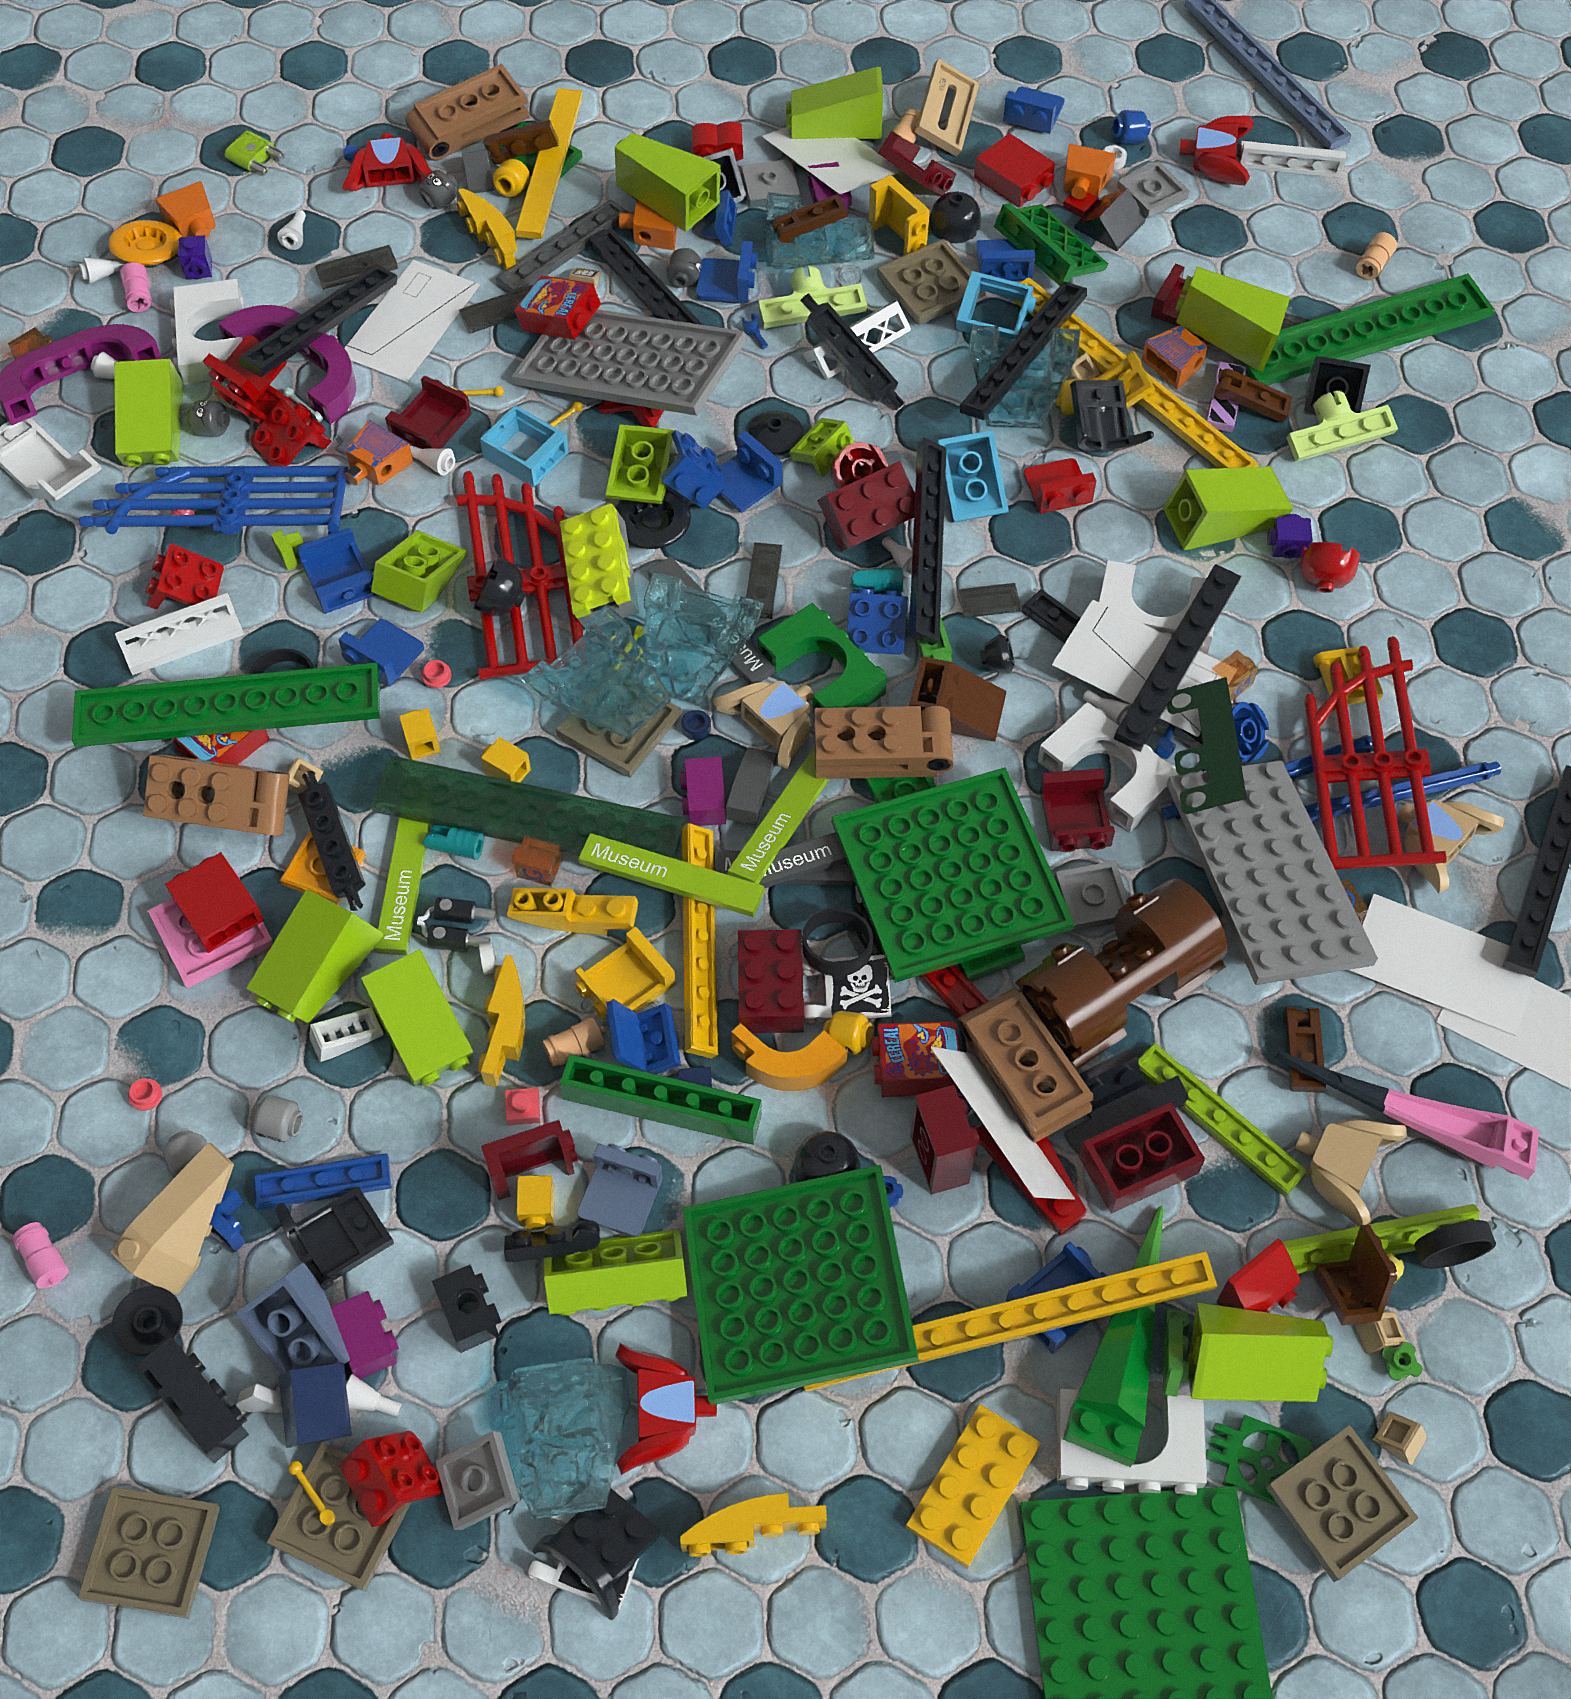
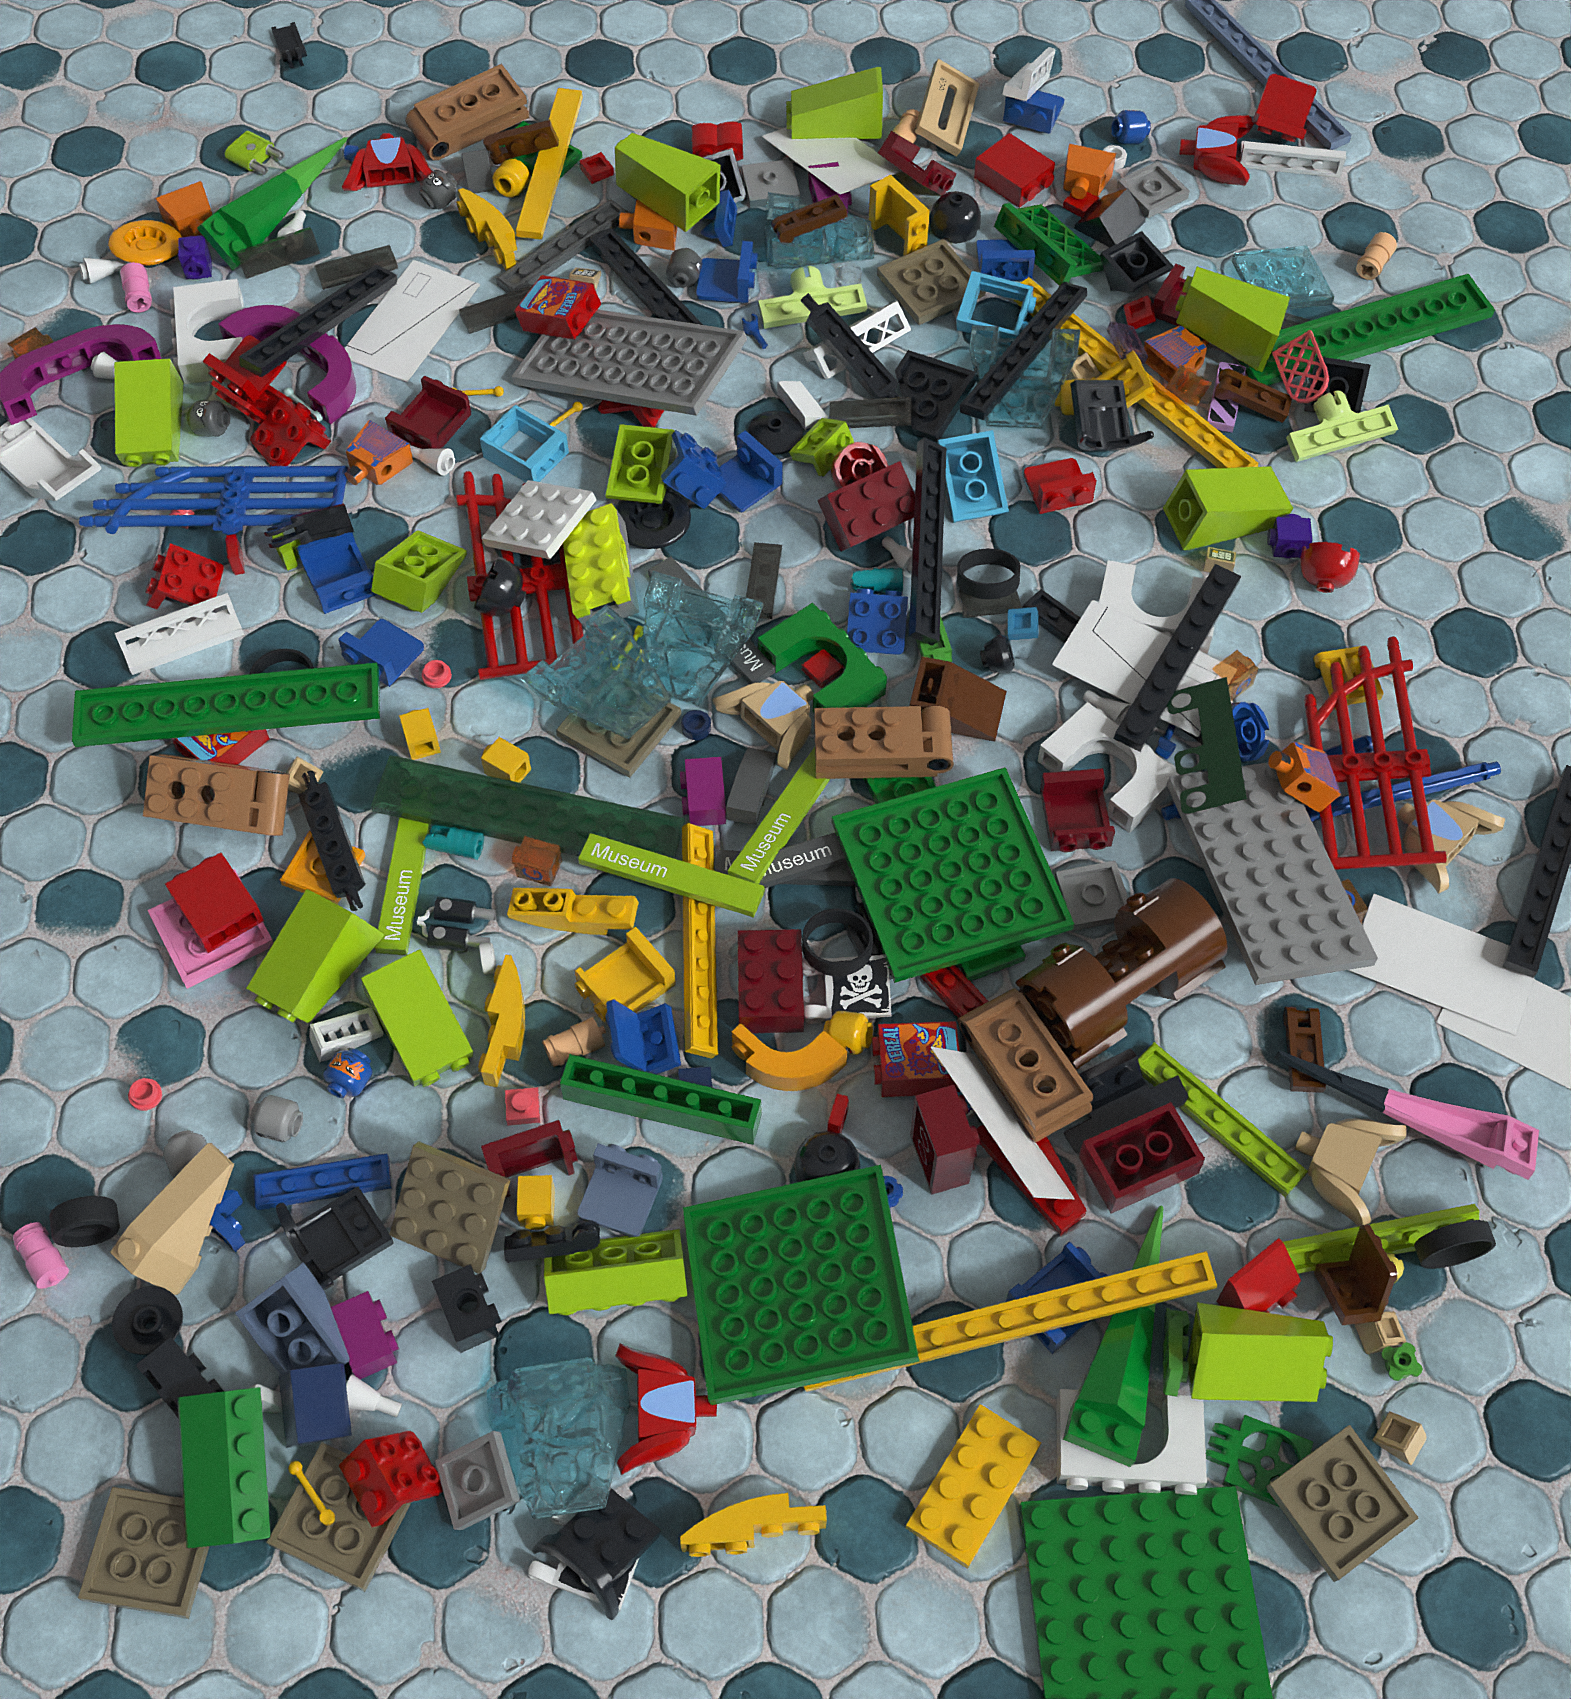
(84, 1221): none -> black tyre
(223, 1468): none -> green slope
(234, 554): none -> red tile
(258, 212): none -> green plate
(278, 252): none -> clear smoke tile
(289, 44): none -> black arm
(312, 526): none -> black arm
(347, 1073): none -> blue head
(449, 1207): none -> dark tan plate
(538, 519): none -> white plate
(596, 167): none -> red plate
(800, 403): none -> white slope
(822, 668): none -> red tile
(838, 1113): none -> red tile
(873, 412): none -> clear smoke tile
(935, 392): none -> black plate
(988, 590): none -> black tyre
(1023, 623): none -> dark azure plate
(1030, 77): none -> white fence
(1126, 341): none -> tile
(1133, 263): none -> black slope
(1139, 312): none -> red plate
(1188, 385): none -> clear orange brick
(1220, 557): none -> tan slope
(1278, 353): none -> coral window
(1284, 107): none -> red bracket
(1286, 272): none -> clear light blue plate
(1306, 775): none -> orange torso

